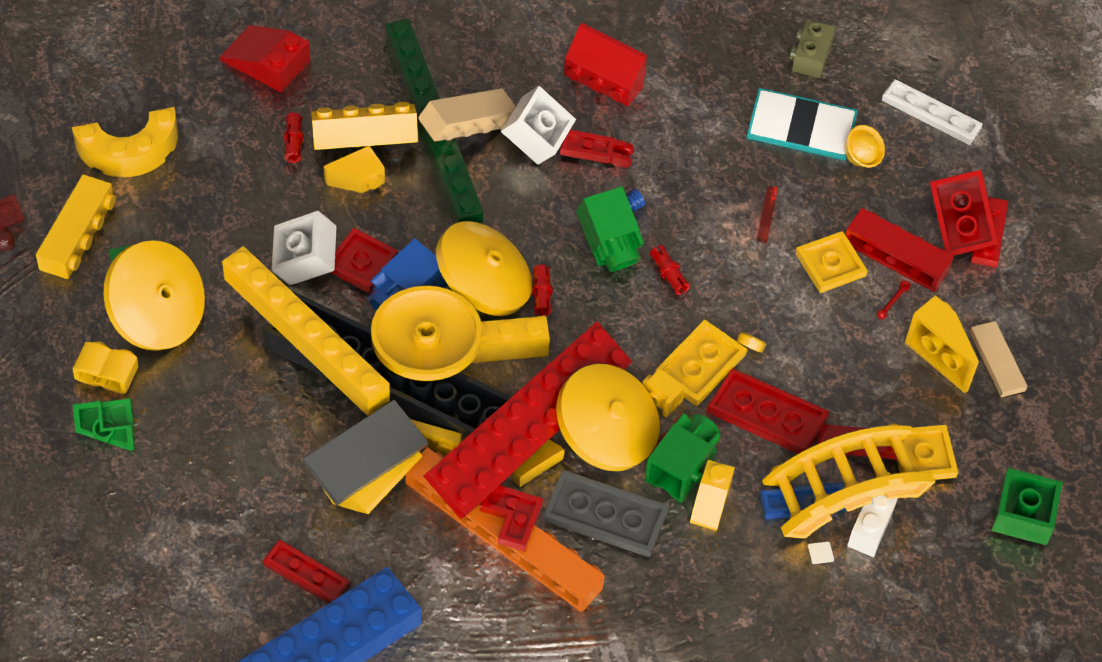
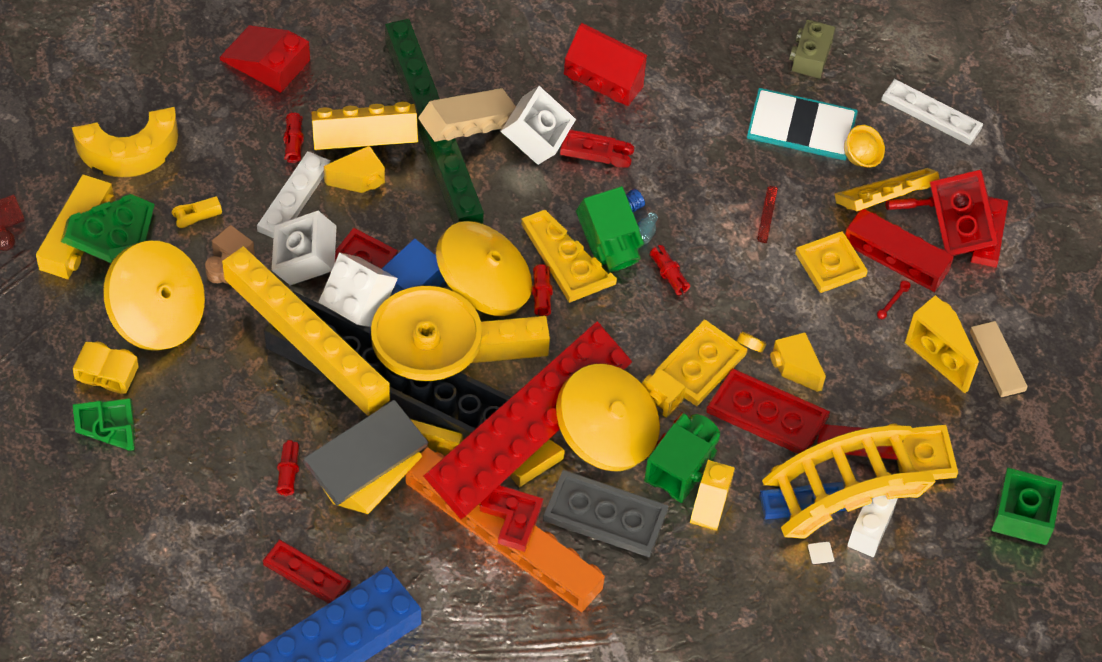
(109, 226): none -> green plate
(195, 212): none -> yellow bar
(223, 246): none -> medium nougat brick
(288, 468): none -> red axle
(294, 193): none -> white plate
(356, 289): none -> white brick
(568, 262): none -> yellow wing
(648, 227): none -> clear light blue cylinder
(798, 361): none -> yellow slope
(883, 190): none -> yellow wing
(908, 203): none -> red piece

